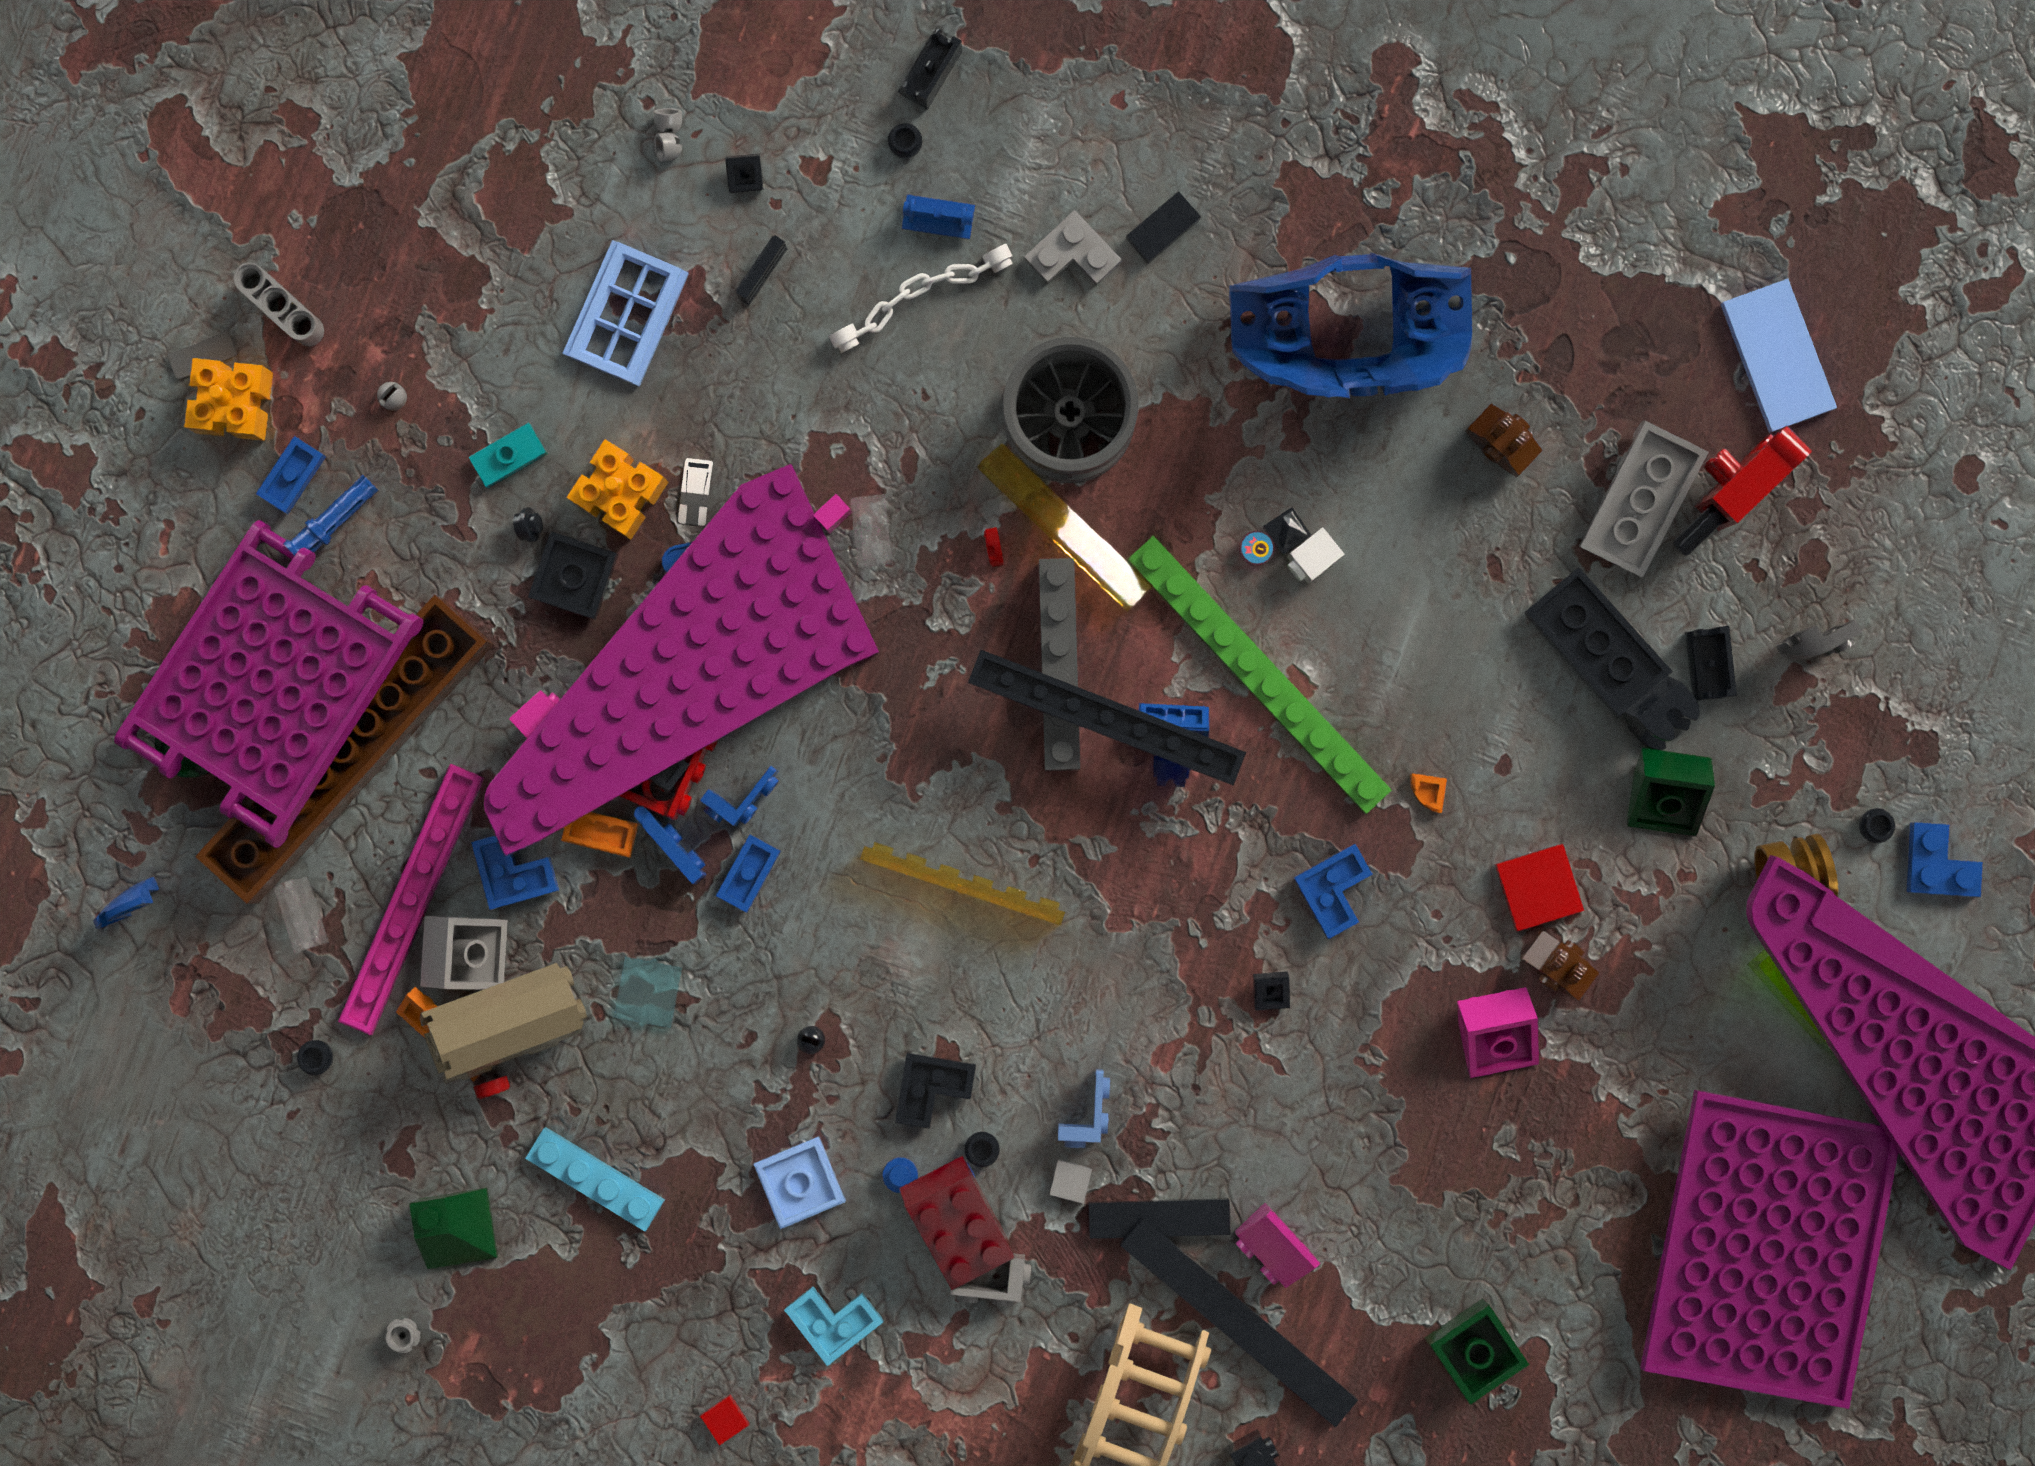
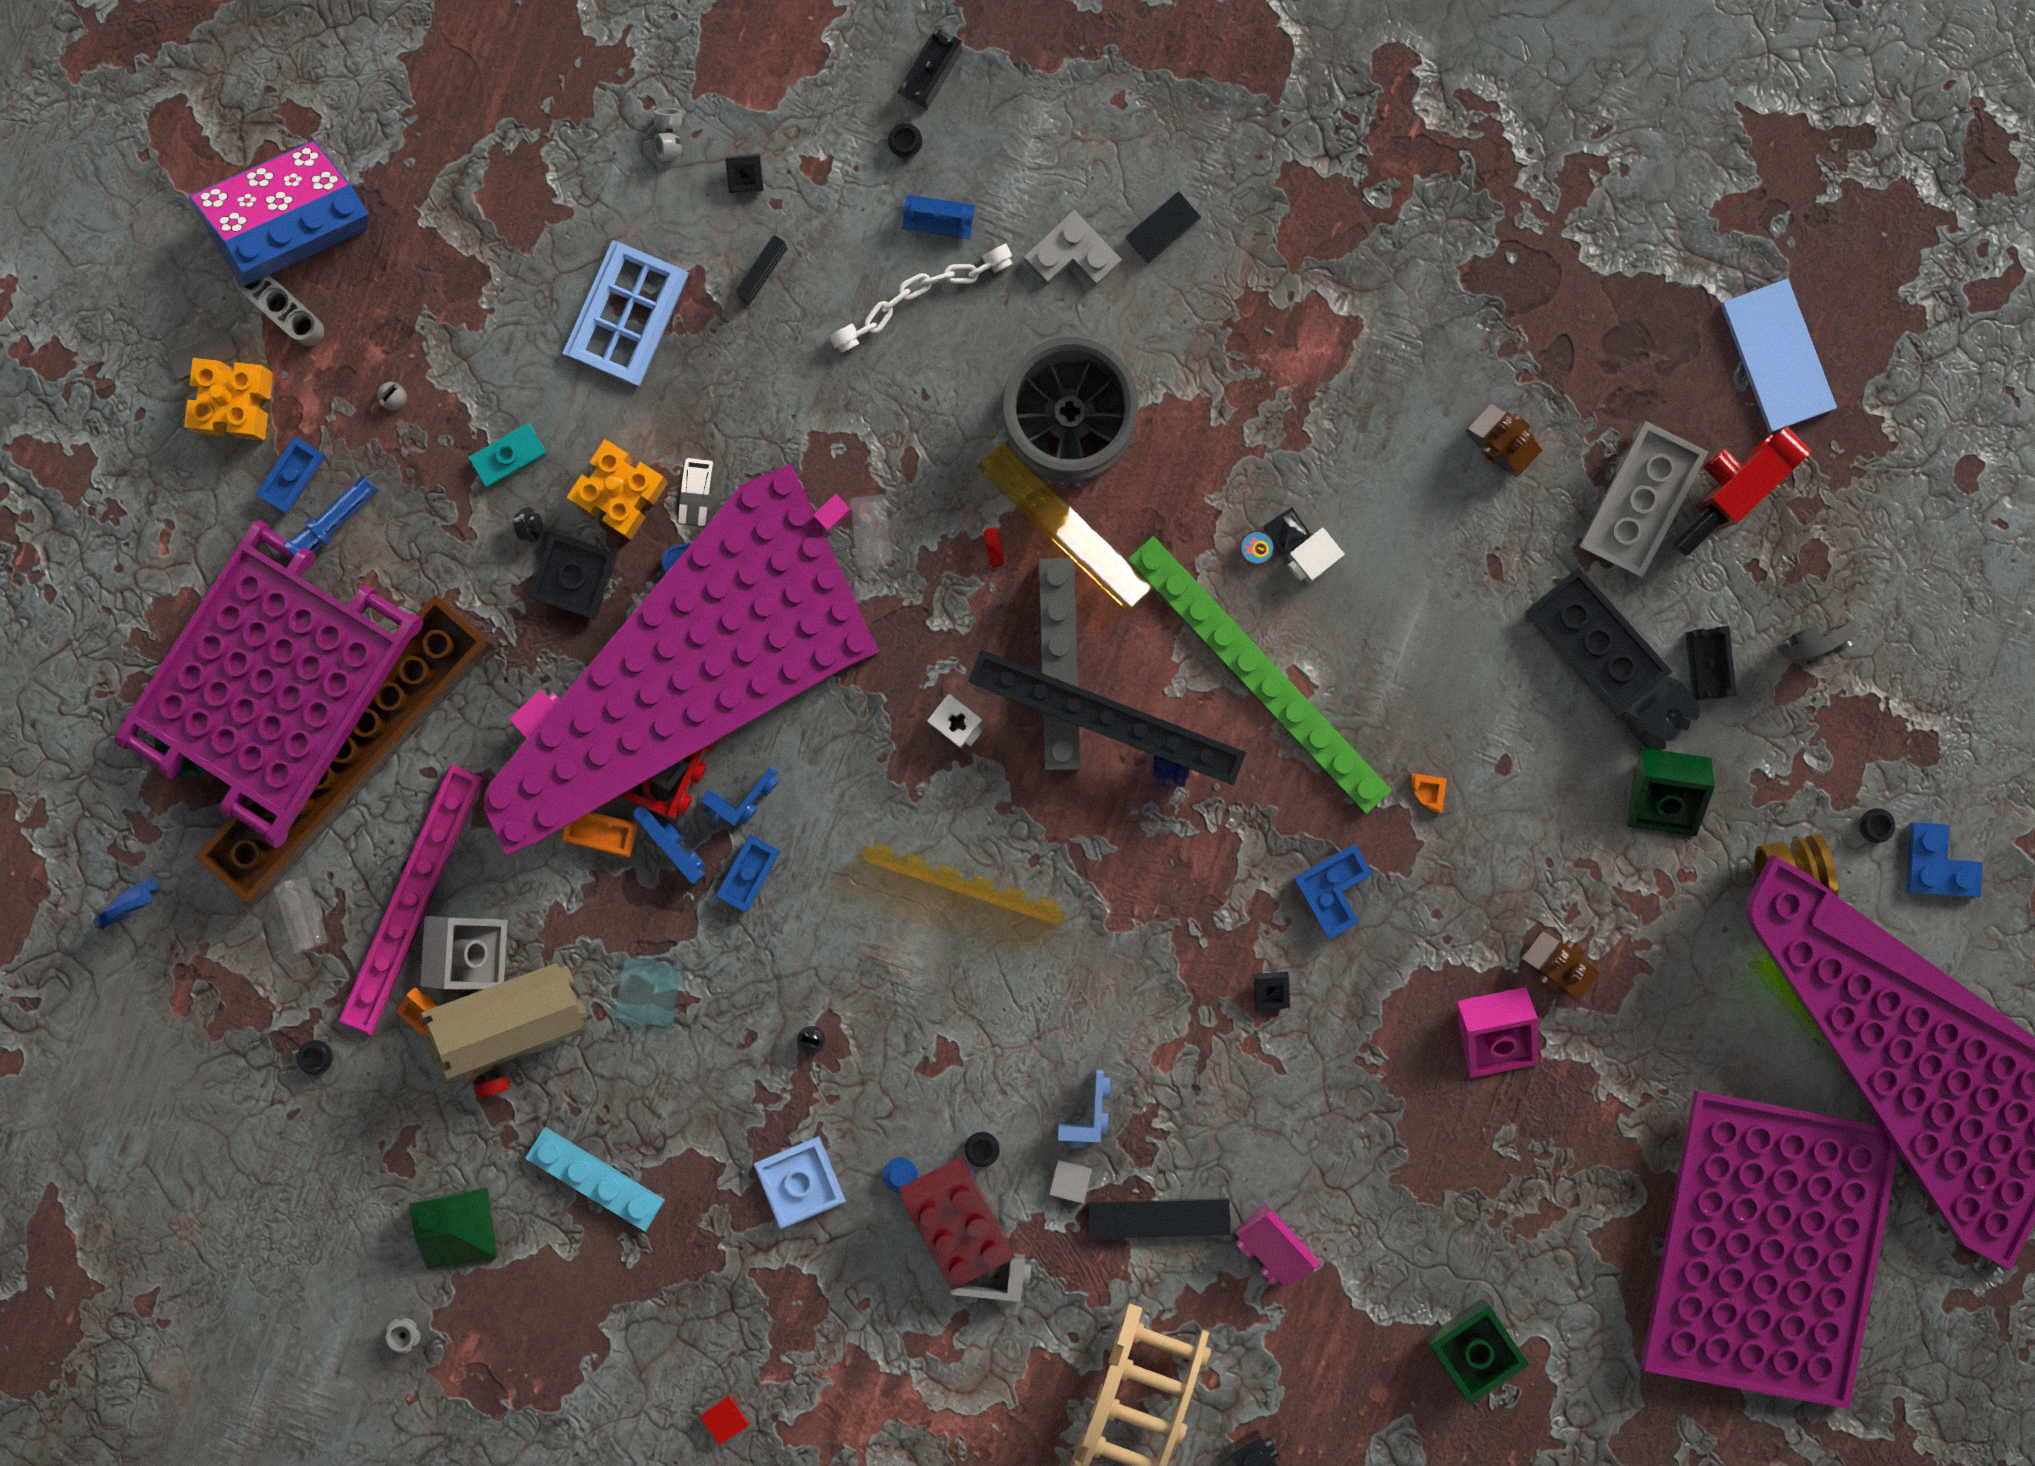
(280, 212): none -> slope
(508, 883): blue plate -> none
(830, 1332): medium azure plate -> none
(926, 1077): black plate -> none
(952, 707): none -> white brick
(1189, 717): blue plate -> none
(1238, 1321): black tile -> none
(1425, 341): blue piece -> none
(1539, 887): red tile -> none

